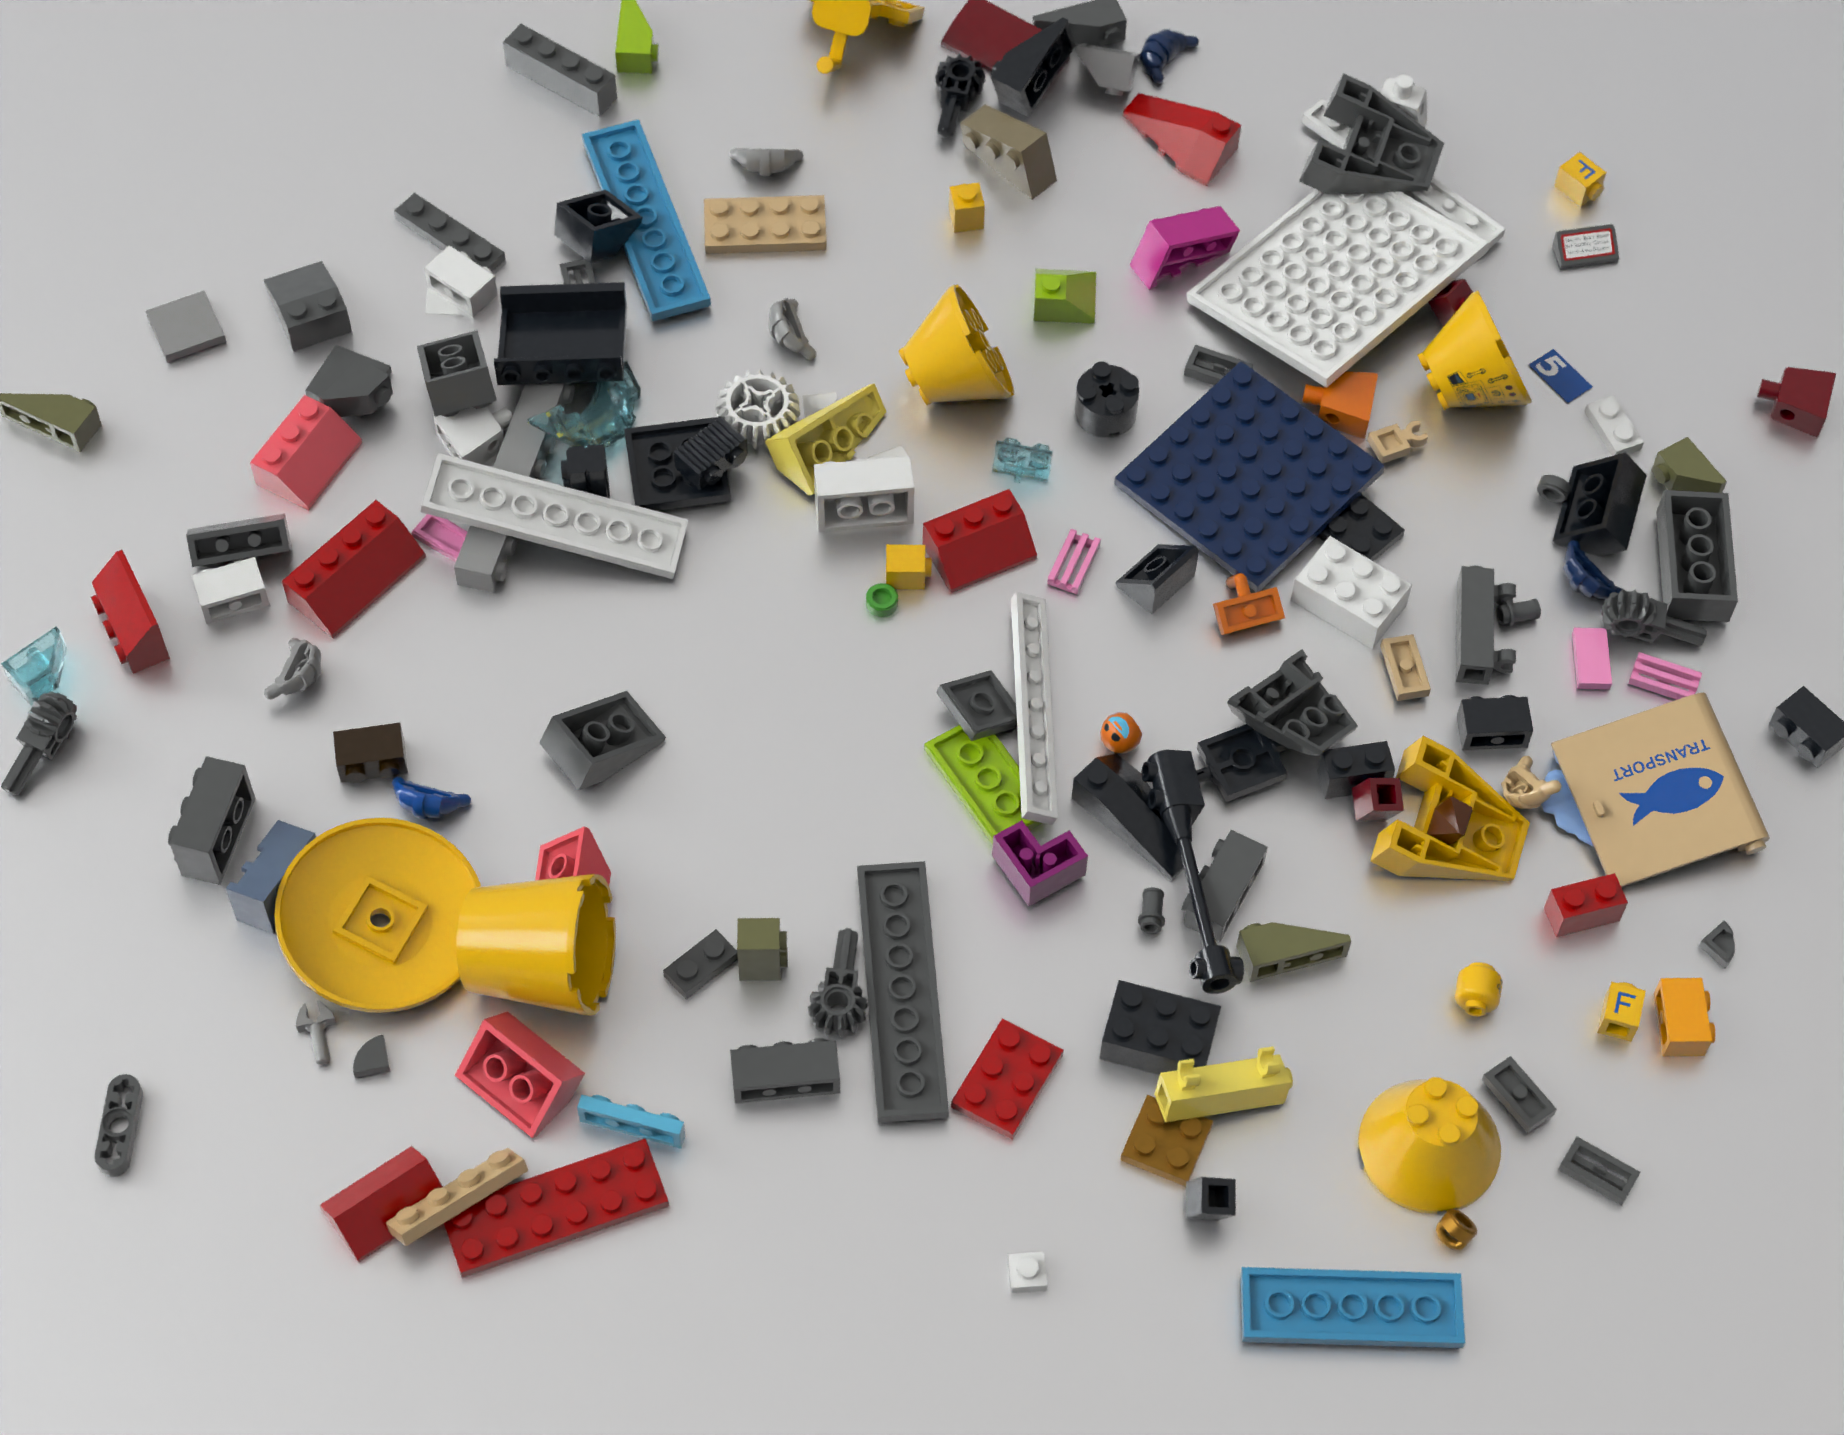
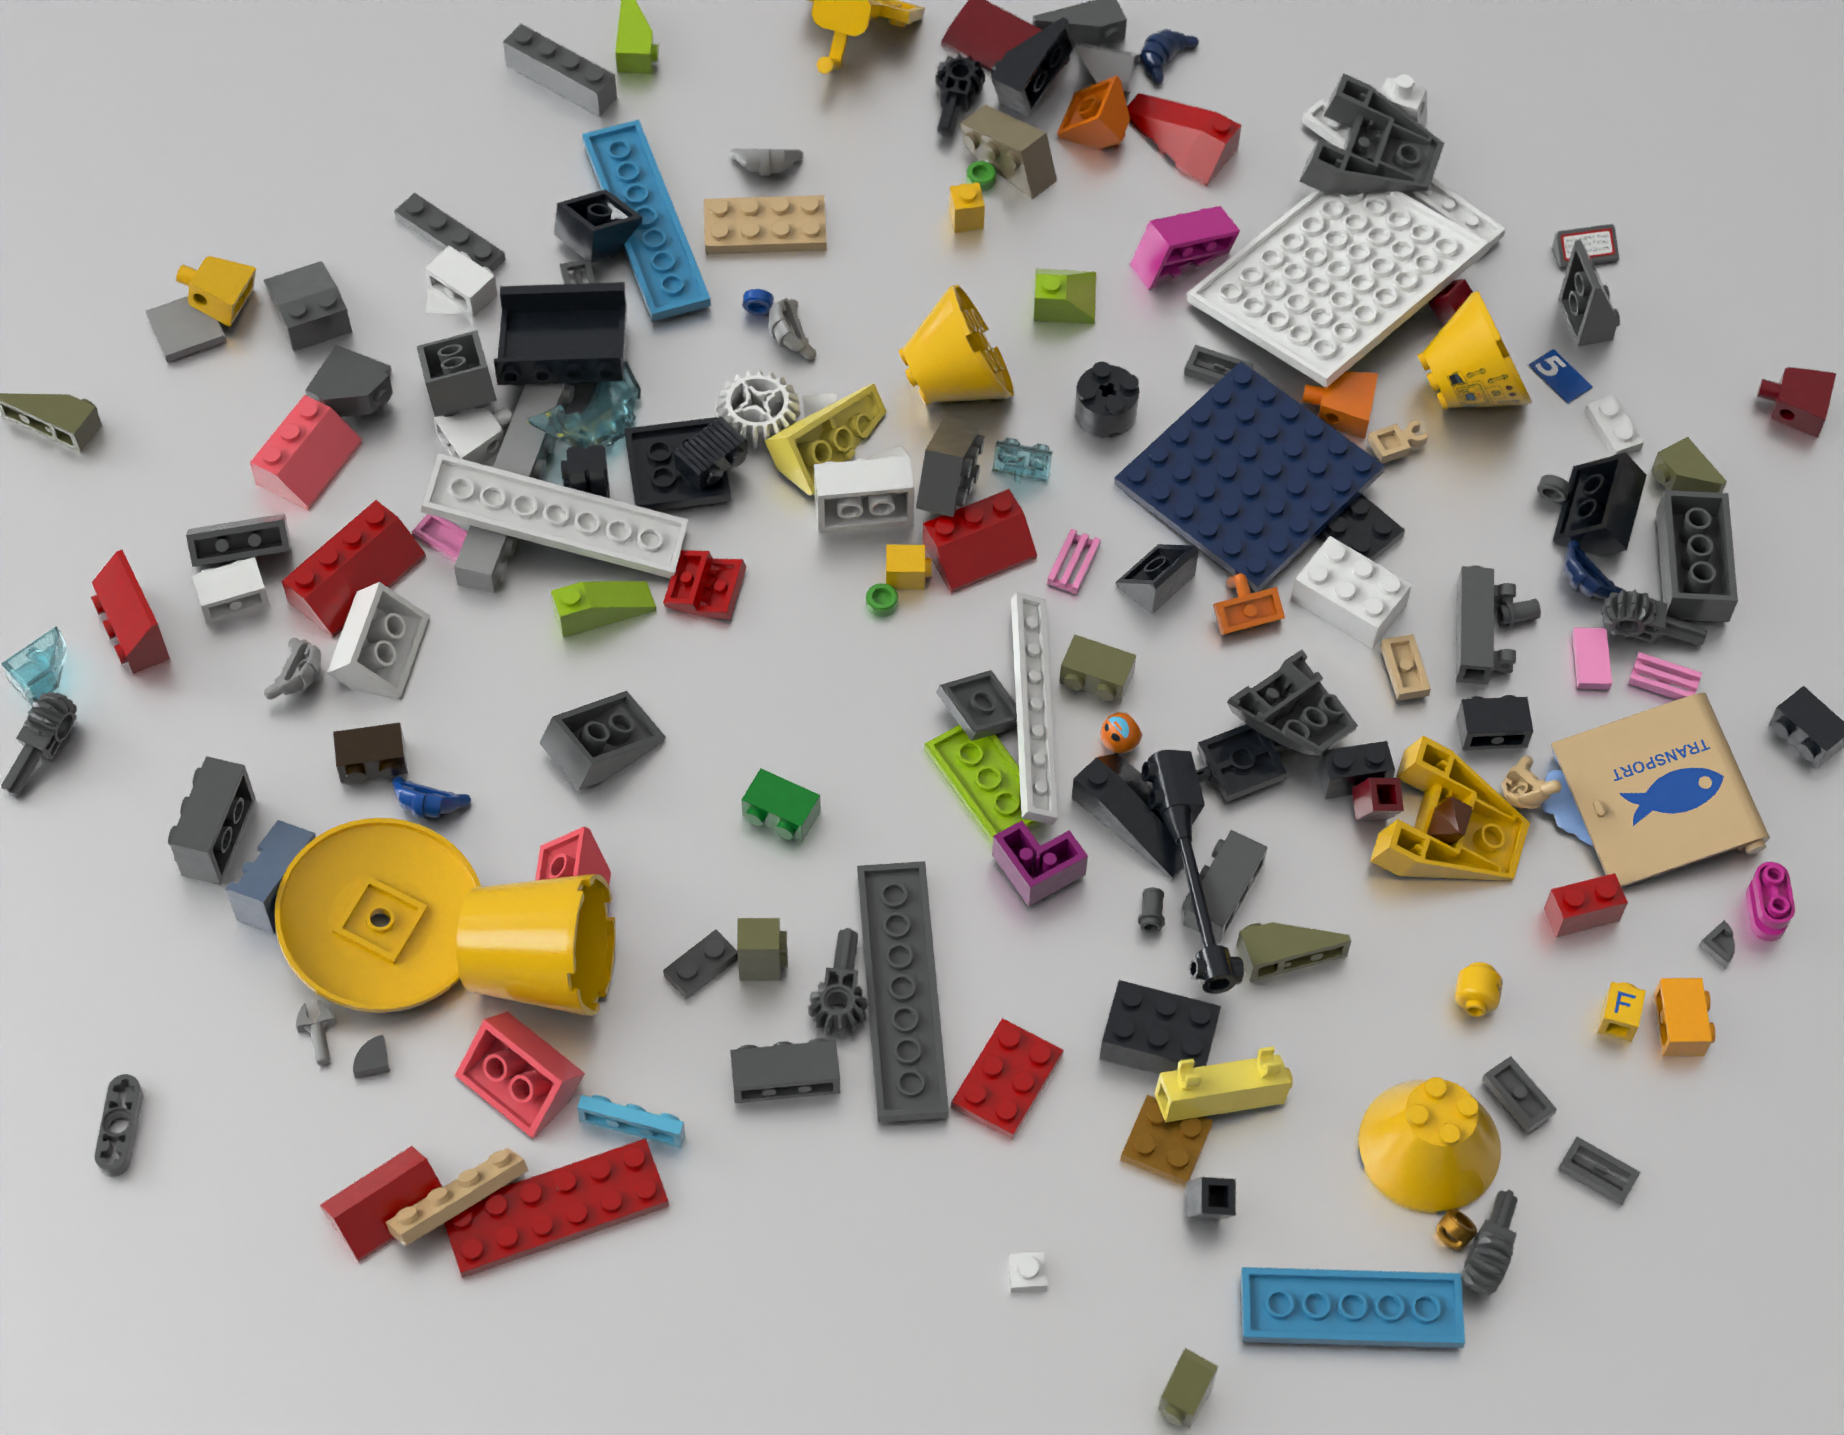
(218, 287): none -> yellow torso
(378, 642): none -> white slope
(599, 603): none -> lime slope
(705, 585): none -> red slope
(757, 301): none -> blue tile
(780, 806): none -> green brick
(950, 466): none -> dark grey brick
(982, 173): none -> bright green tile
(1096, 115): none -> orange slope
(1097, 669): none -> olive brick
(1187, 1389): none -> olive slope
(1491, 1247): none -> dark grey gear
(1580, 179): yellow brick -> none
(1587, 300): none -> dark grey slope
(1770, 901): none -> dark pink brick

